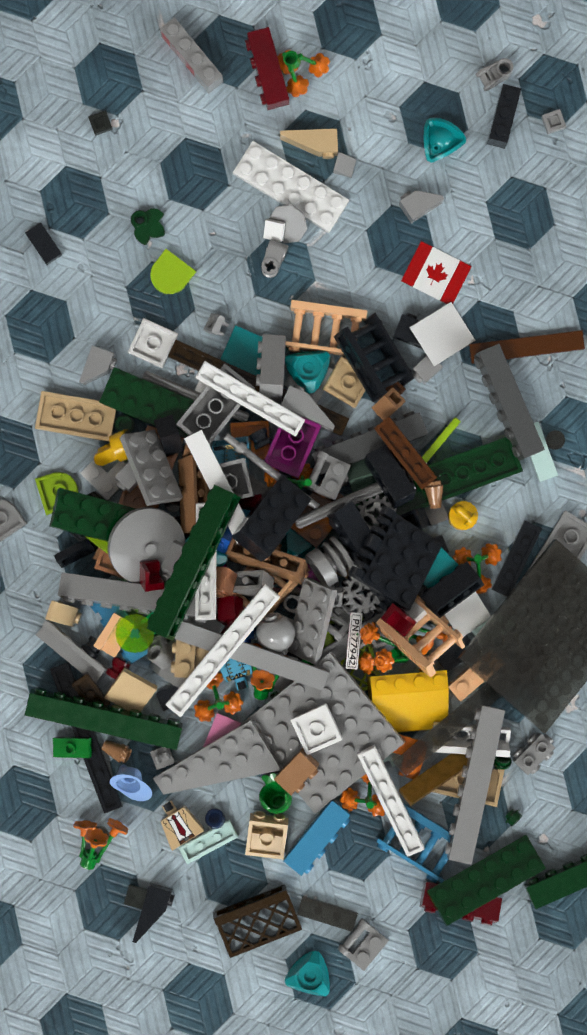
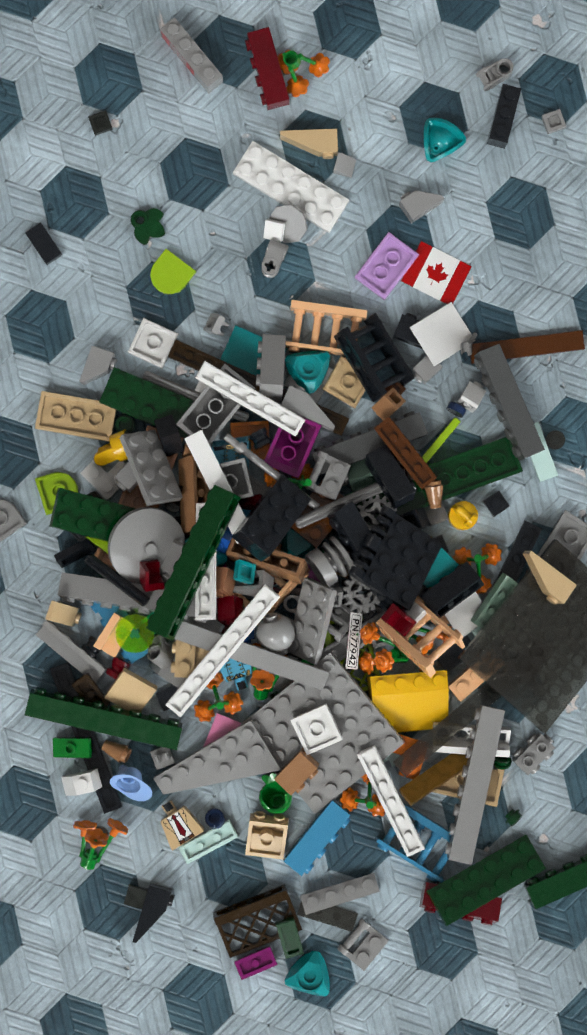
(81, 782): none -> white slope
(117, 580): none -> black axle
(244, 571): none -> teal tile
(255, 962): none -> magenta plate
(289, 937): none -> dark green tile
(339, 893): none -> light grey plate
(386, 266): none -> lavender tile
(456, 409): none -> dark blue tile
(467, 346): none -> light grey hand
(472, 396): none -> white slope
(493, 600): none -> sand green plate
(496, 503): none -> black plate
(551, 581): none -> tan slope

